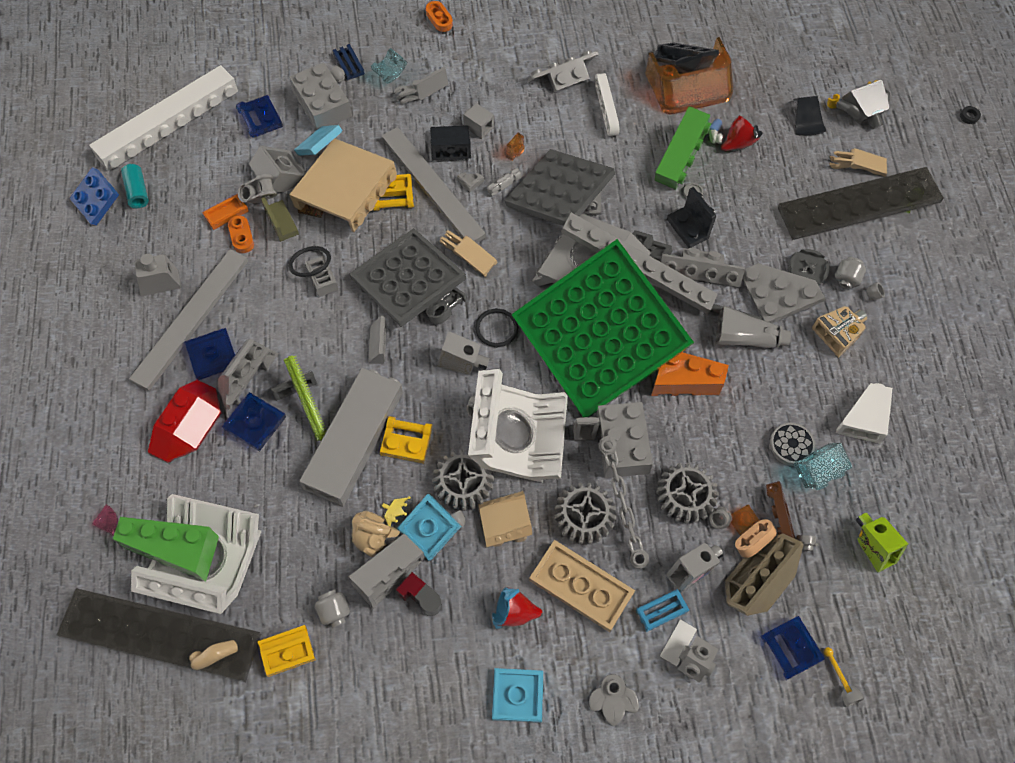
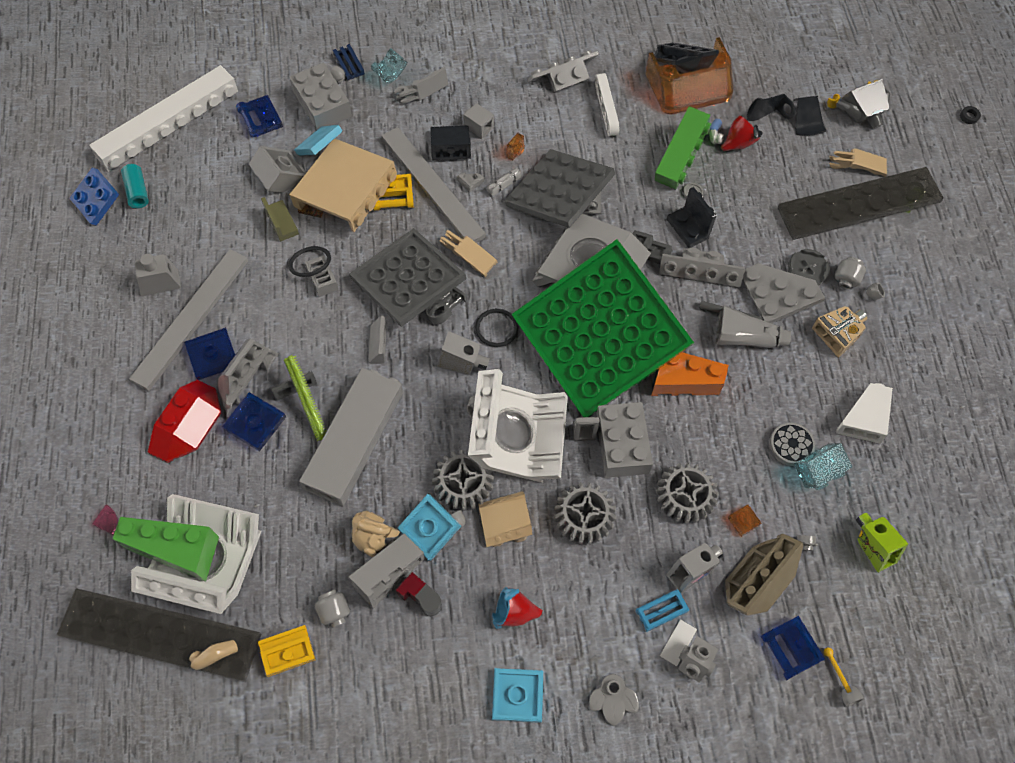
(224, 211): orange tile -> none
(241, 232): orange plate -> none
(256, 189): light grey piece -> none
(395, 510): light yellow piece -> none
(404, 446): yellow plate -> none
(439, 16): orange plate -> none
(582, 585): tan plate -> none
(634, 553): light grey piece -> none
(654, 270): light grey plate -> none
(716, 521): light grey plate -> none
(755, 538): light nougat beam -> none
(762, 107): none -> black piece
(780, 509): reddish brown hinge -> none

